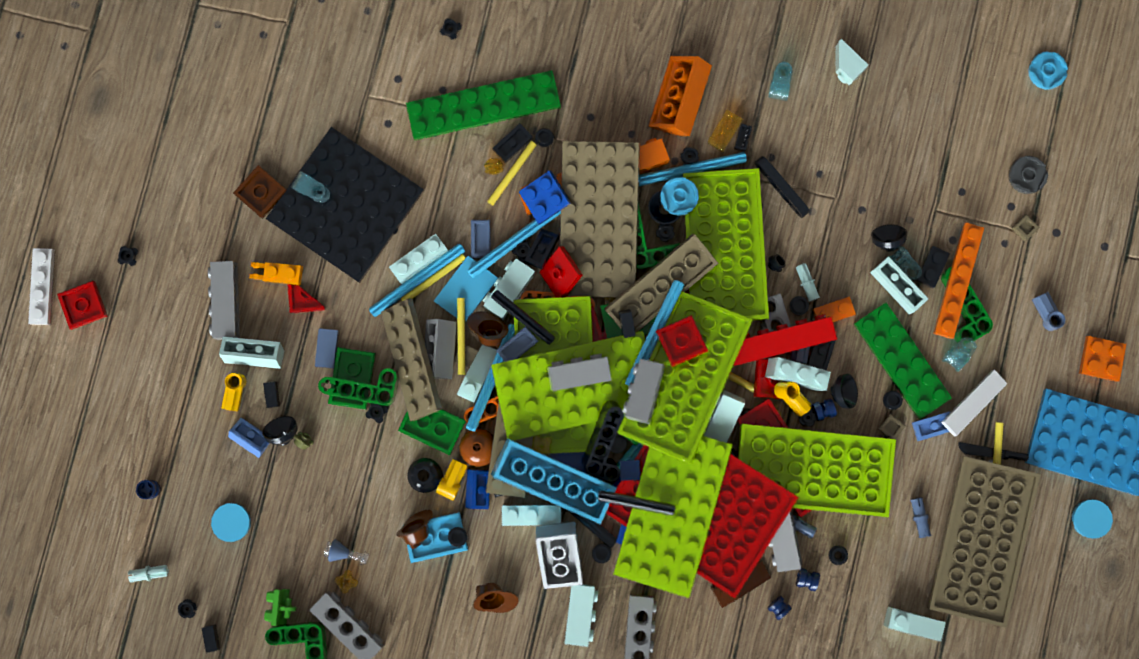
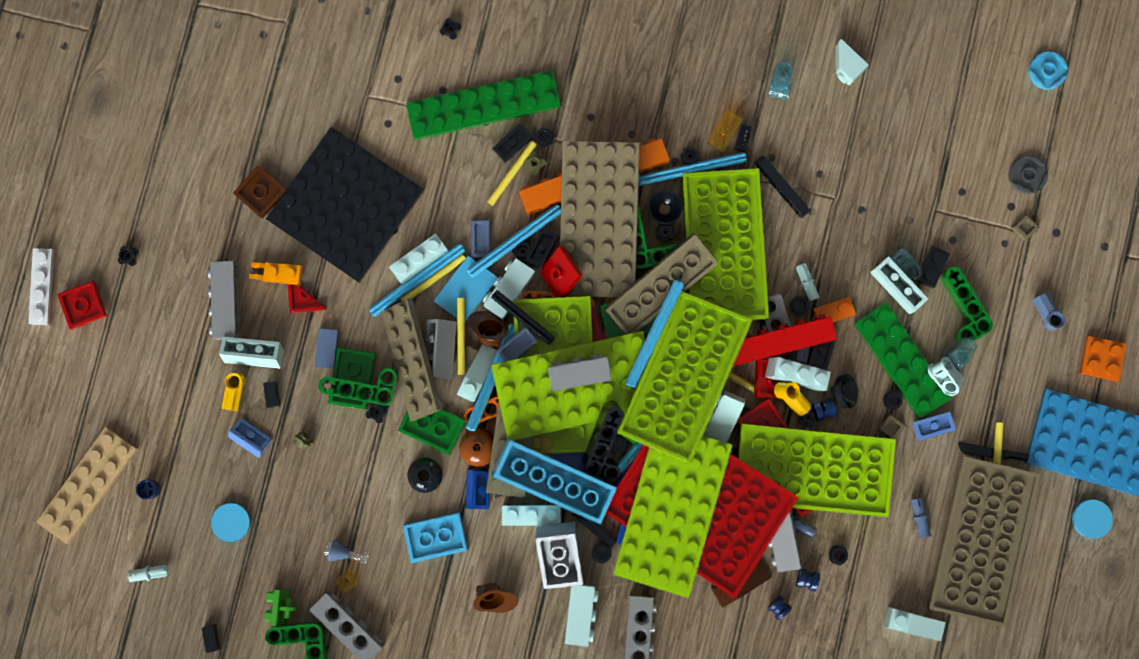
(87, 485): none -> tan plate
(182, 608): black plate -> none
(280, 430): black piece -> none
(309, 186): clear light blue piece -> none
(416, 528): reddish brown piece -> none
(451, 481): yellow piece -> none
(457, 536): black plate -> none
(493, 166): clear yellow plate -> none
(534, 168): none -> olive plate
(544, 197): blue plate -> none
(626, 323): black piece -> none
(630, 470): dark blue tile -> none
(636, 502): black axle -> none
(643, 391): light grey brick -> none
(679, 196): medium azure tile -> none
(680, 95): orange slope -> none
(681, 341): red plate -> none
(776, 263): black plate -> none
(889, 237): black piece -> none
(946, 376): none -> light aqua piece
(958, 280): orange plate -> none
(974, 403): white tile -> none

